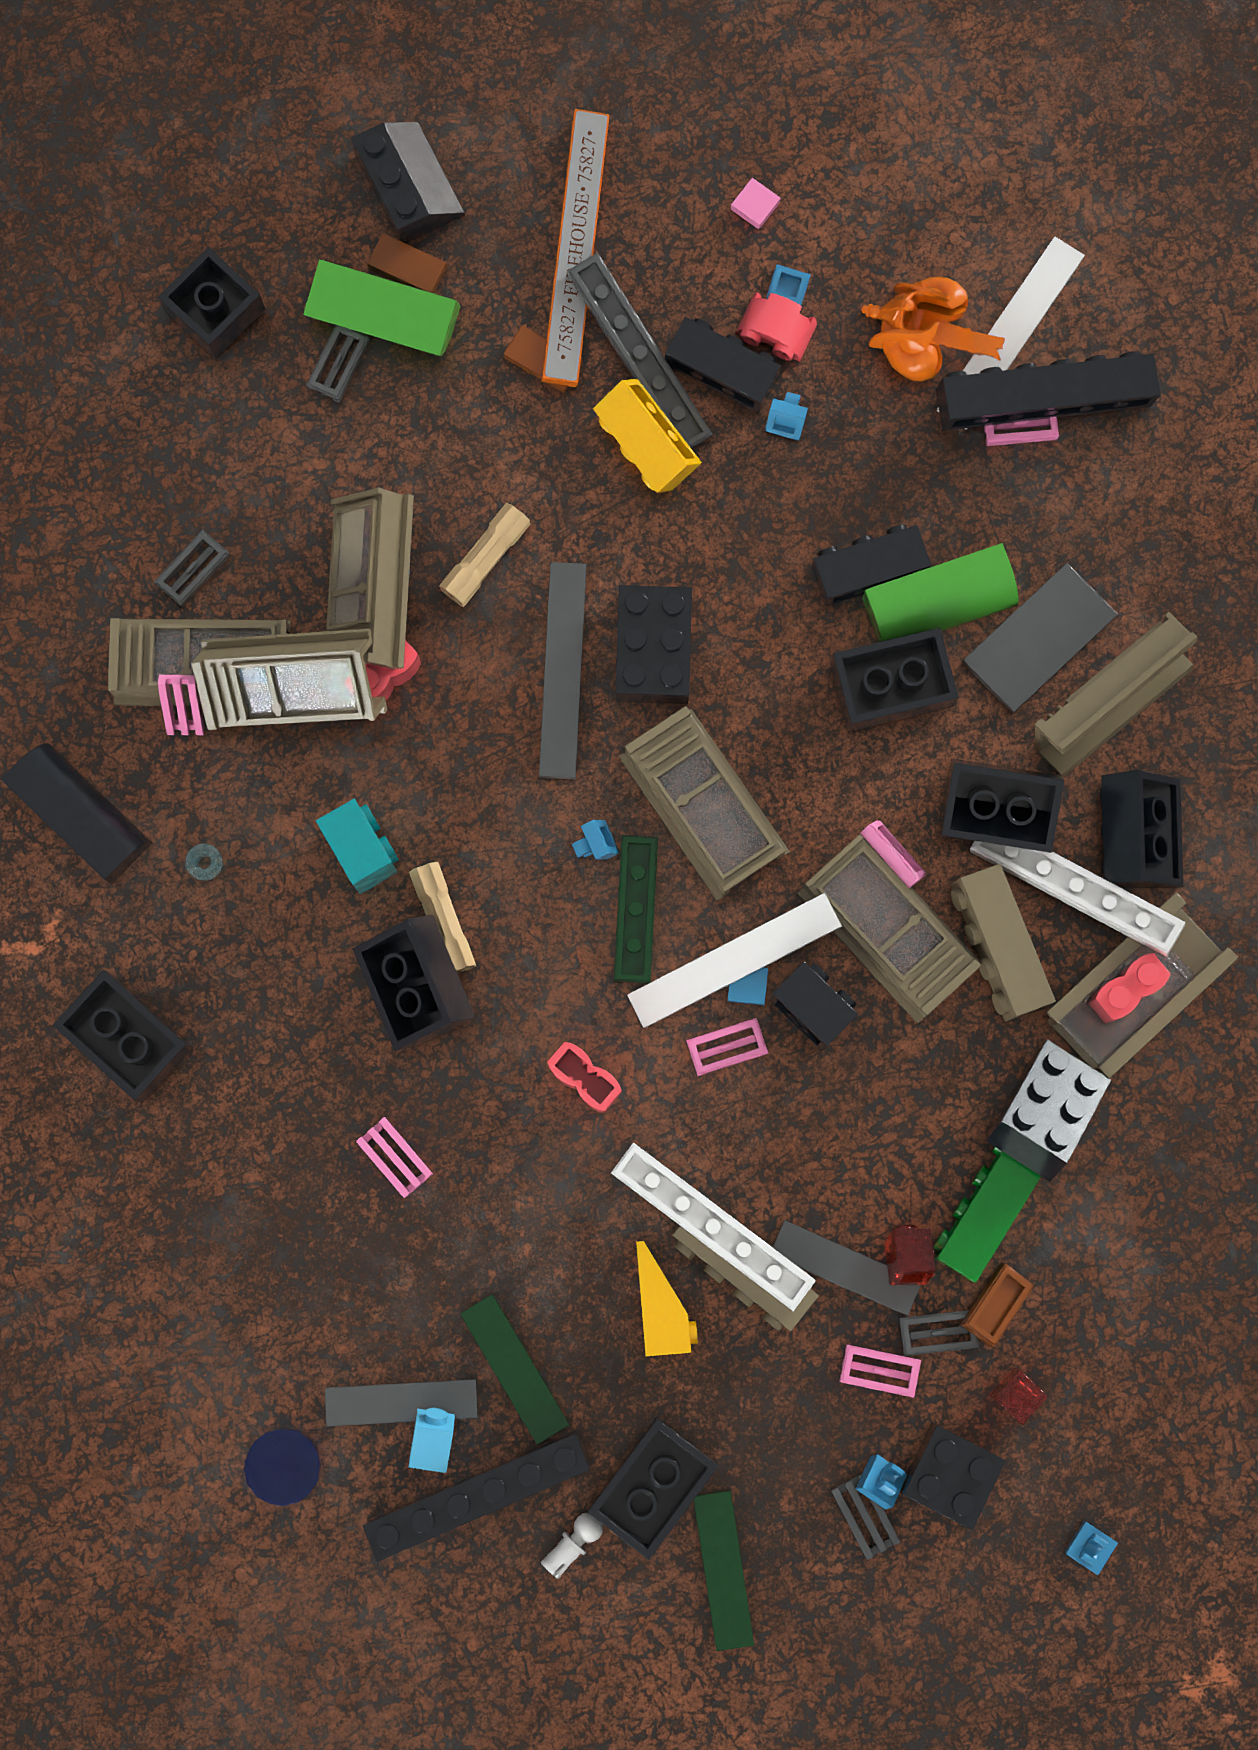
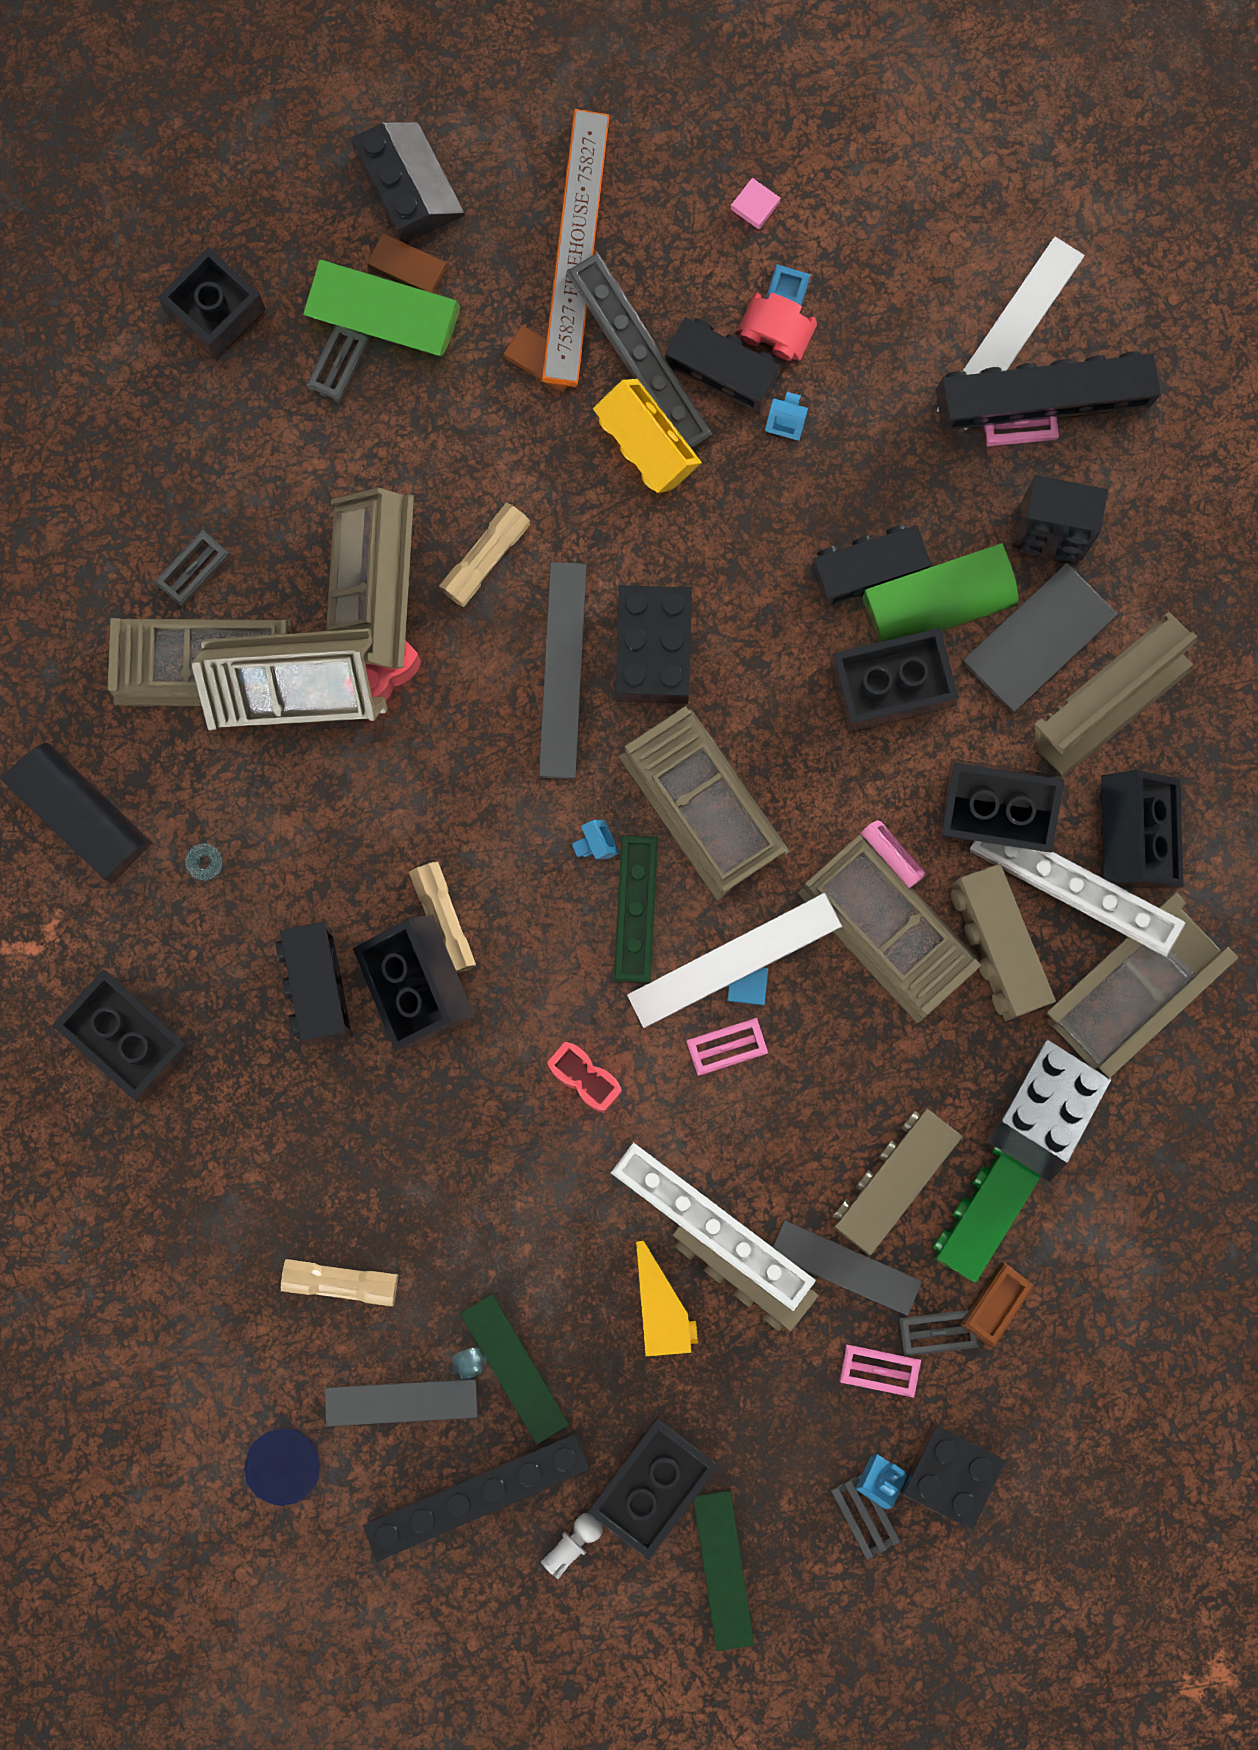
(183, 723): bright pink tile -> none
(314, 984): none -> black brick
(339, 1282): none -> tan axle
(353, 840): teal brick -> none
(374, 1134): bright pink tile -> none
(431, 1440): medium azure brick -> none
(468, 1363): none -> clear light blue plate
(814, 1005): black brick -> none
(897, 1181): none -> dark tan brick
(910, 1256): clear red brick -> none
(920, 322): orange hair -> none
(1018, 1396): clear red brick -> none
(1059, 519): none -> black brick
(1090, 1547): dark azure tile -> none
(1134, 983): coral brick -> none

